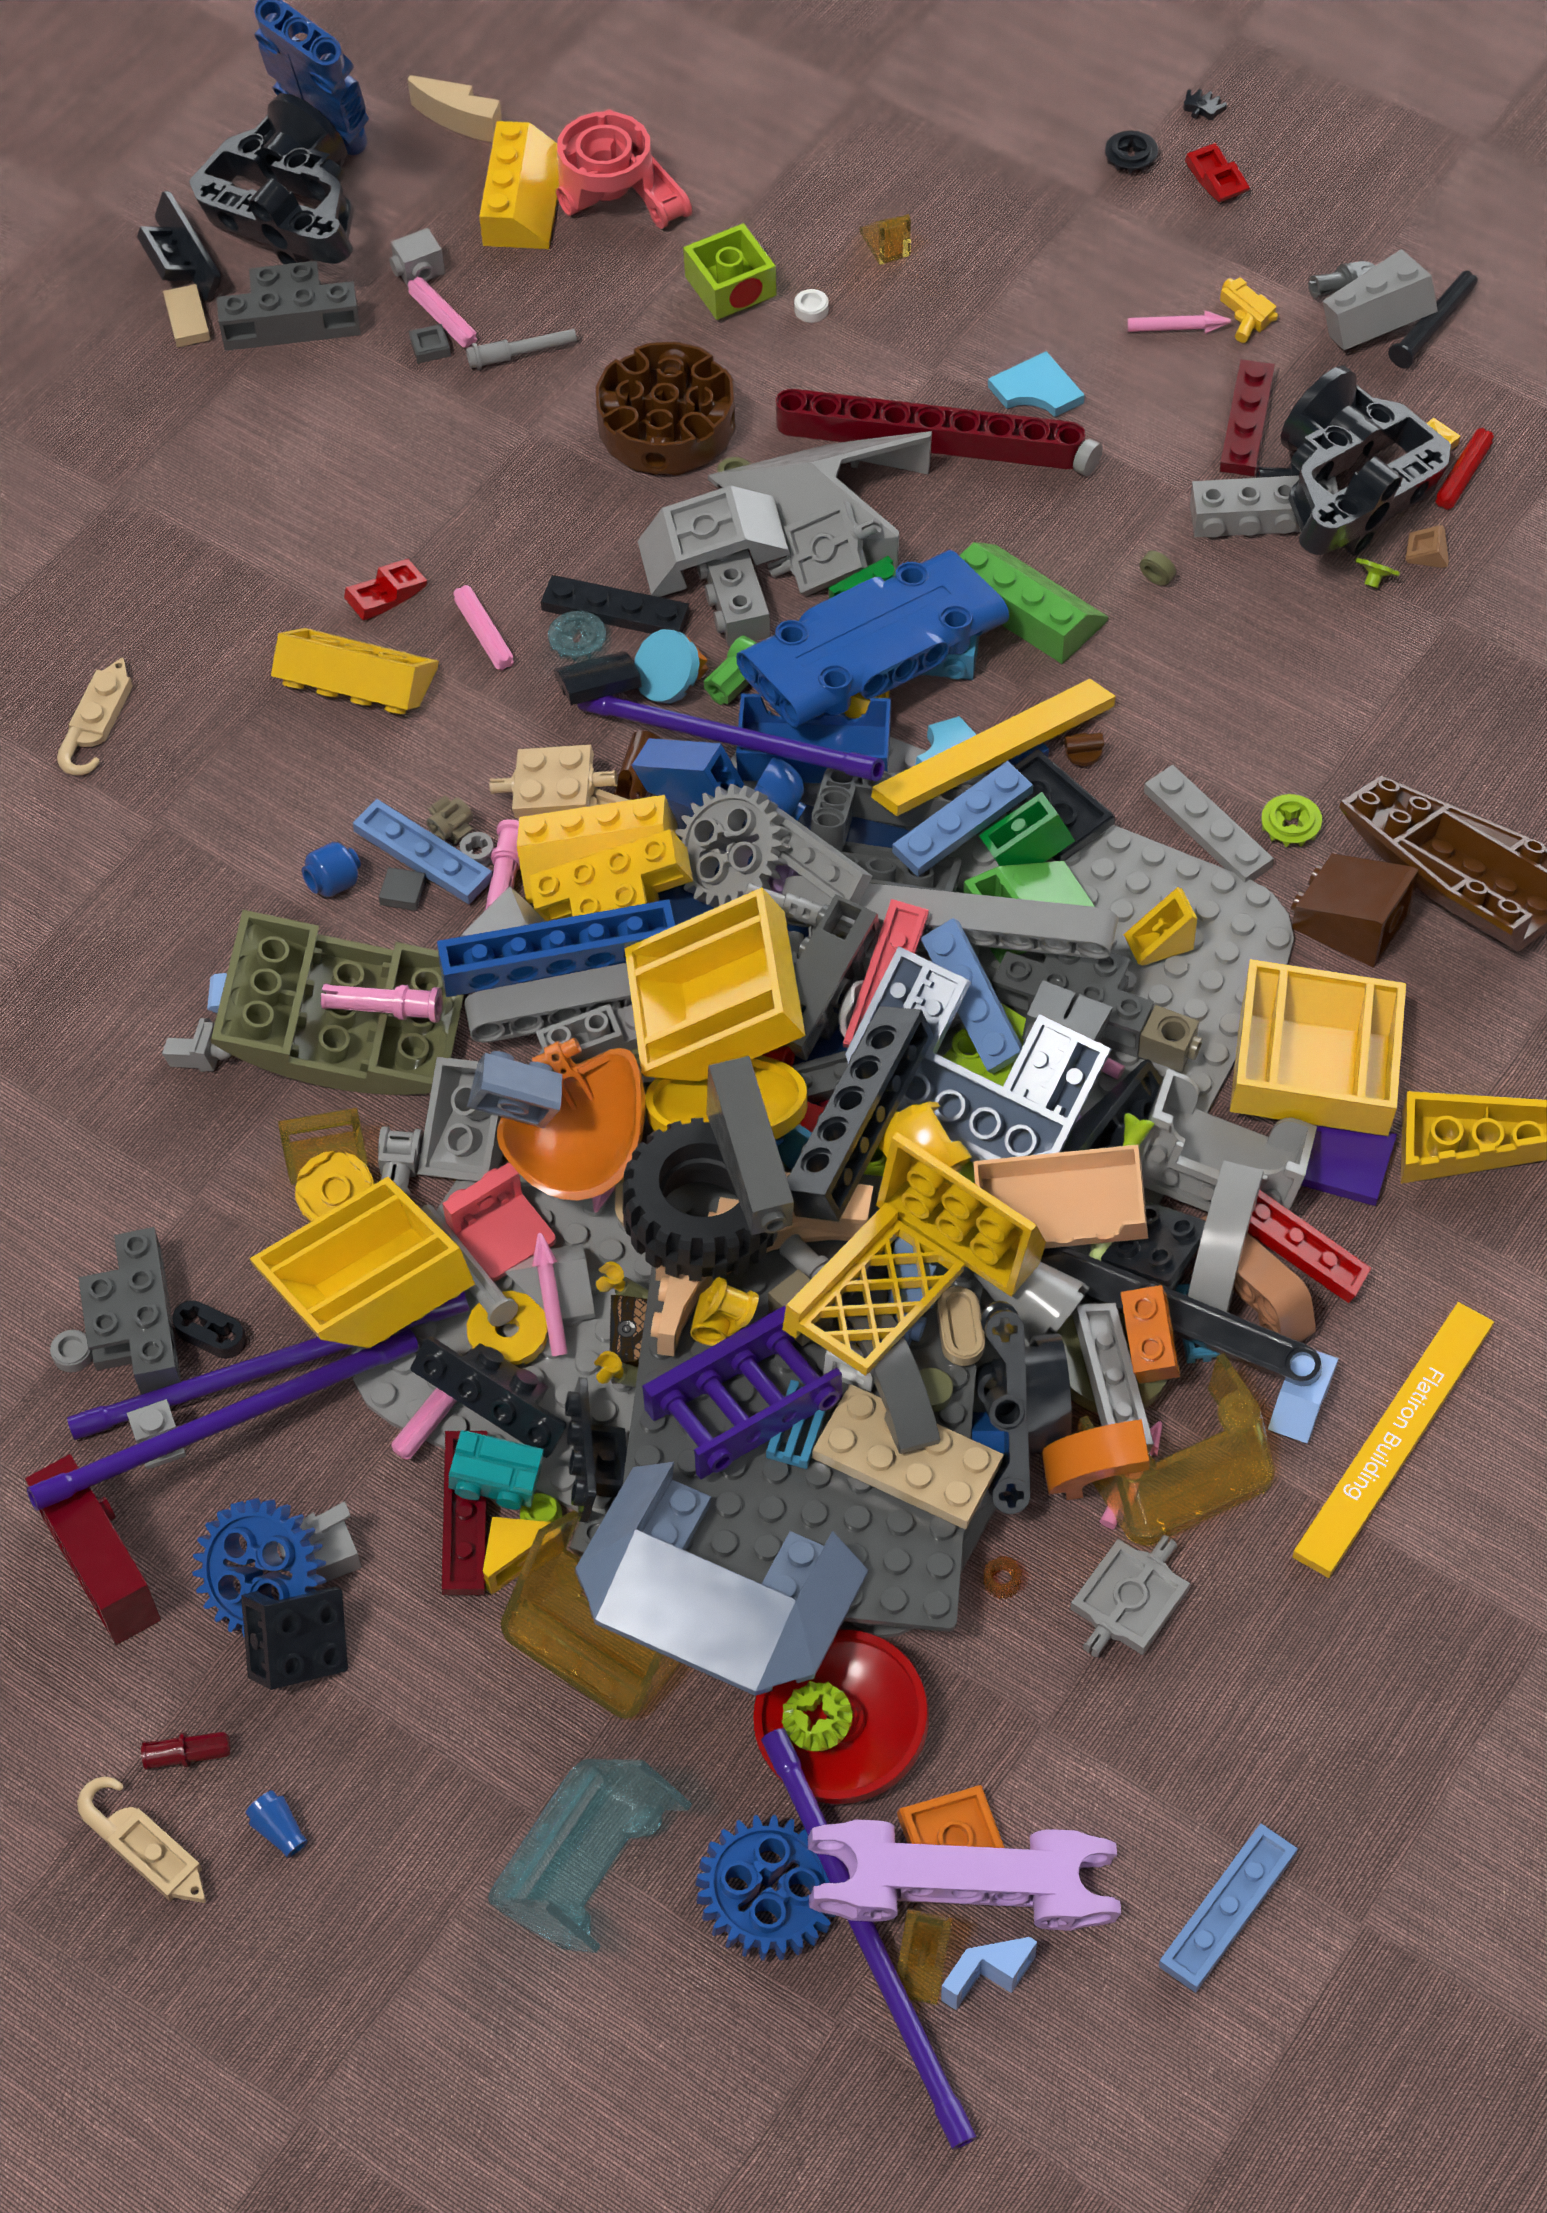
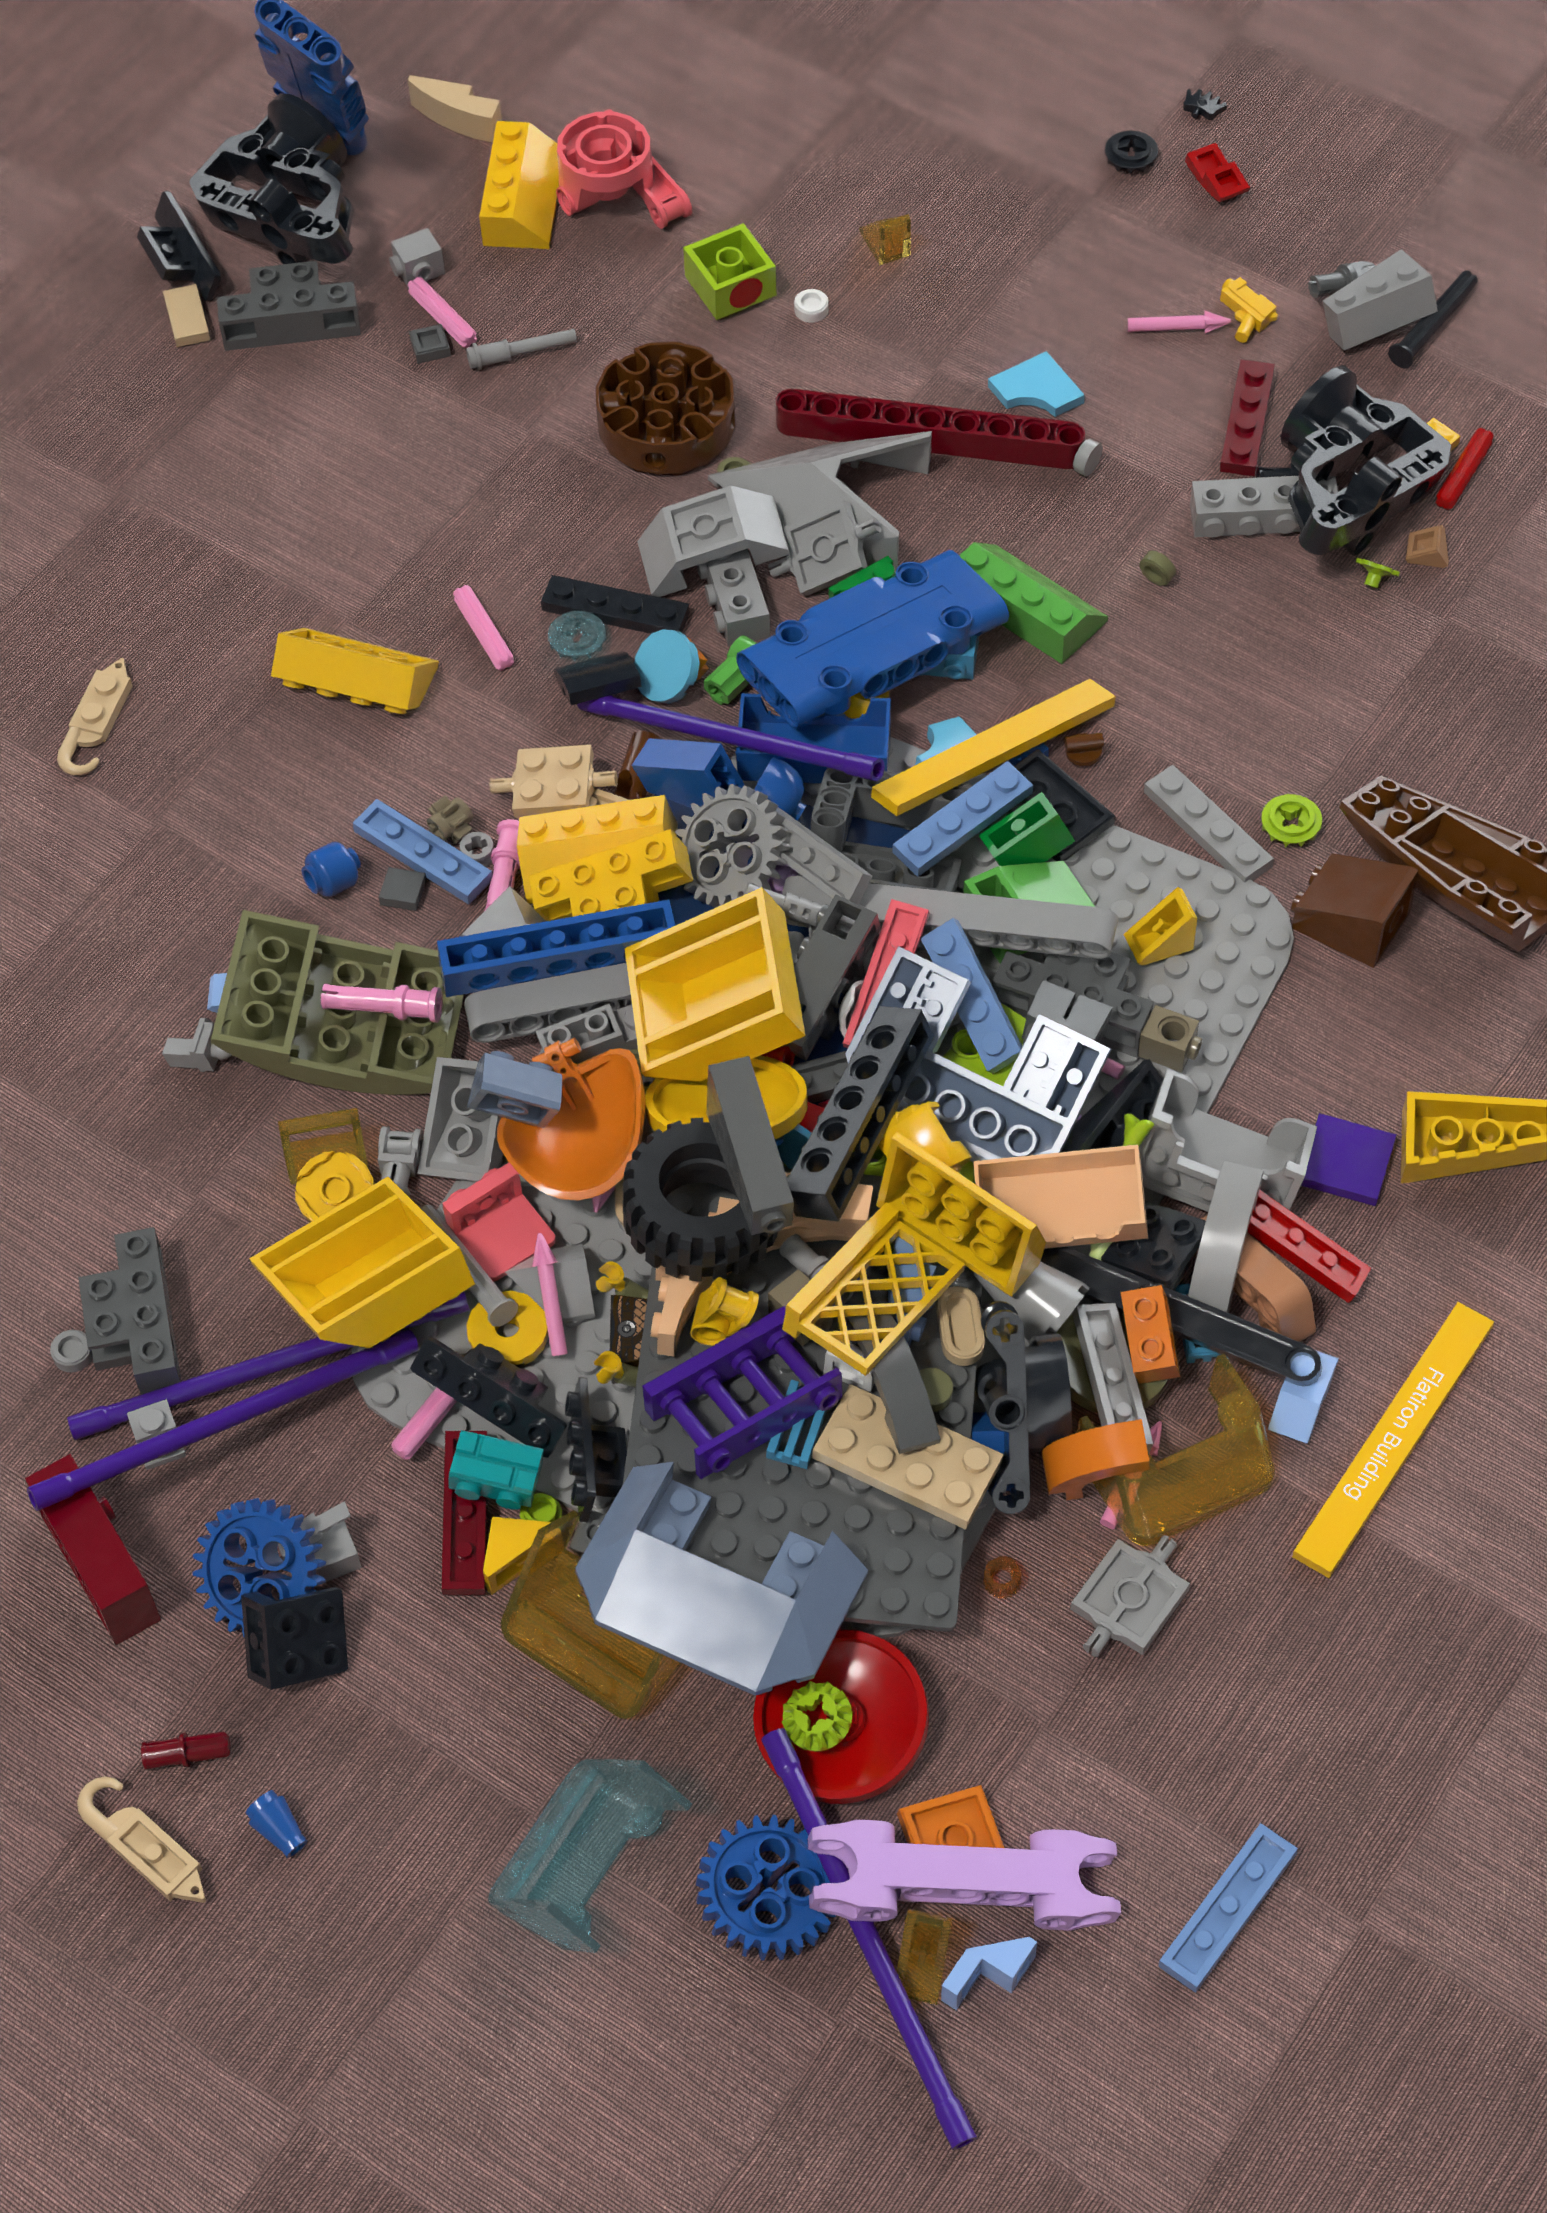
(205, 1336): black beam -> none
(391, 587): red slope -> none
(1319, 1047): yellow slope -> none

